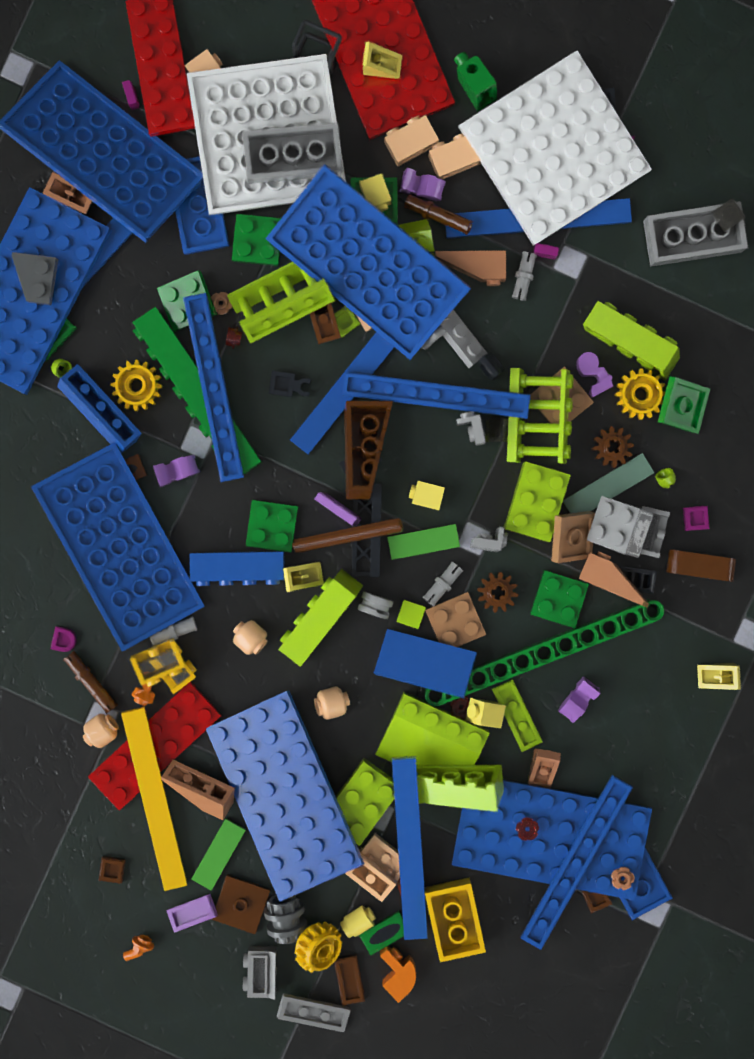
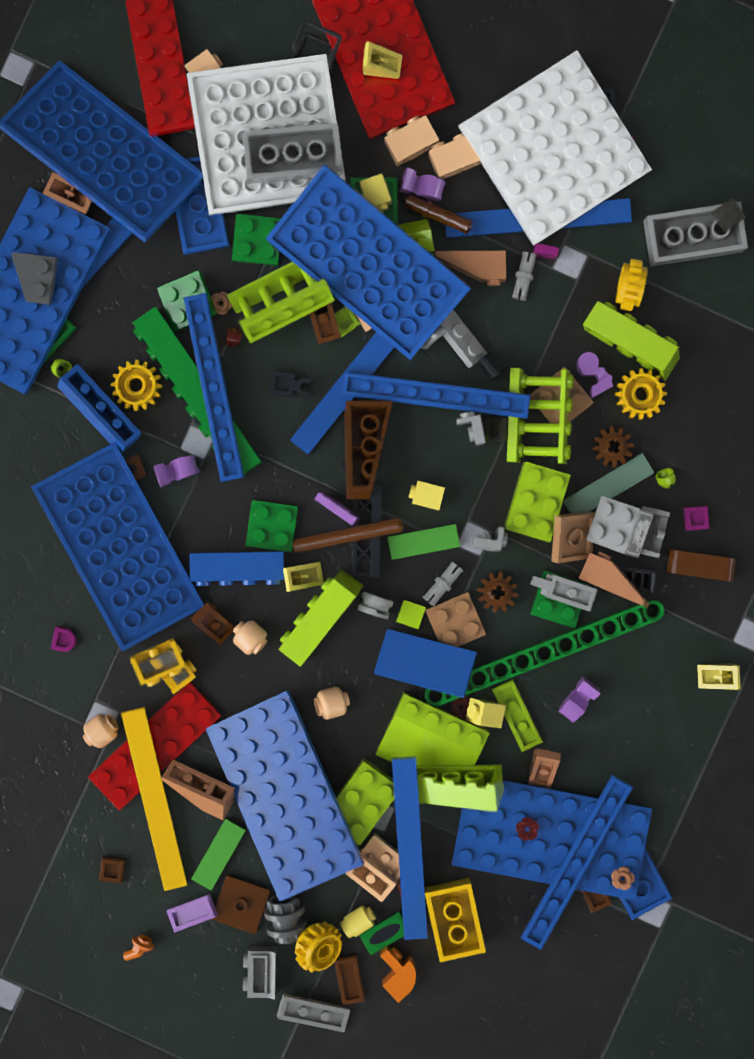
(90, 682): reddish brown pin -> none
(131, 95): magenta tile -> none
(143, 695): orange plate -> none
(174, 630): light grey pin -> none
(213, 623): none -> reddish brown slope
(476, 81): green torso -> none
(566, 591): none -> light grey hinge
(631, 285): none -> yellow gear
(684, 405): green plate -> none

